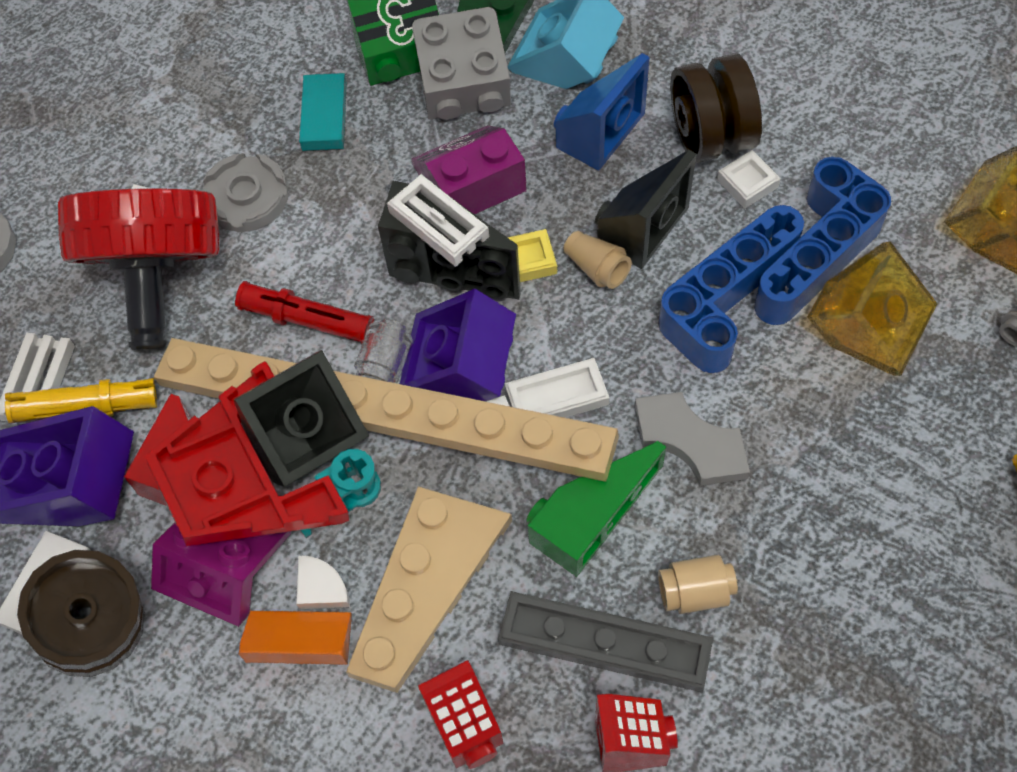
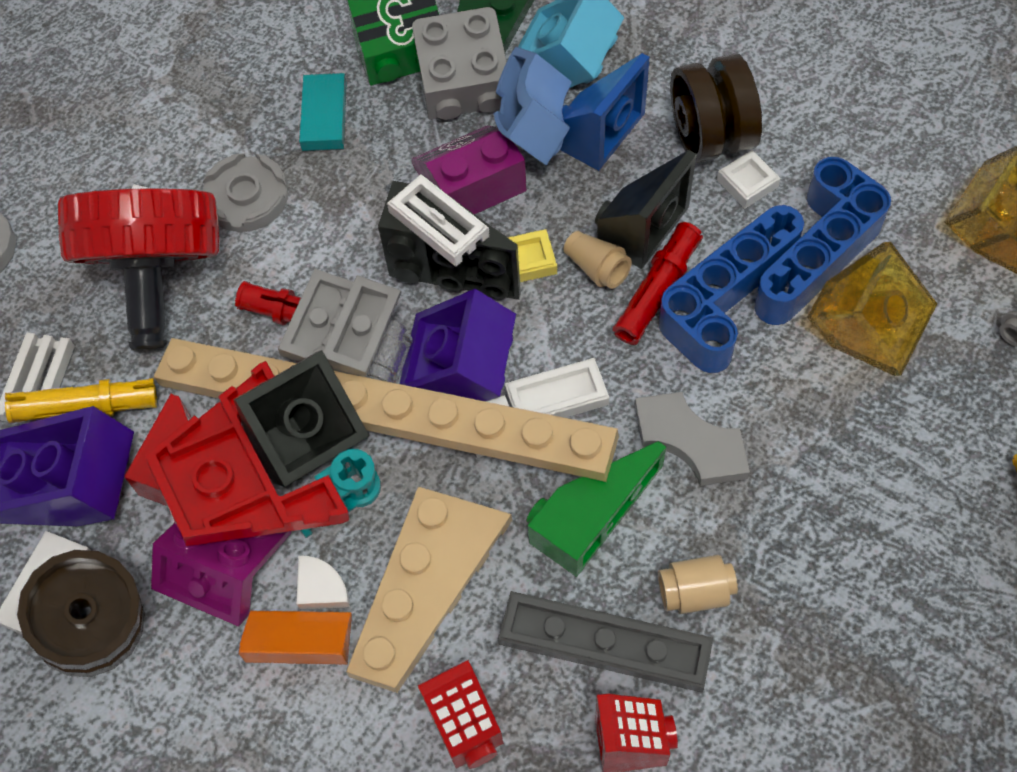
(341, 320): none -> light grey slope
(532, 104): none -> medium blue brick
(666, 268): none -> red pin

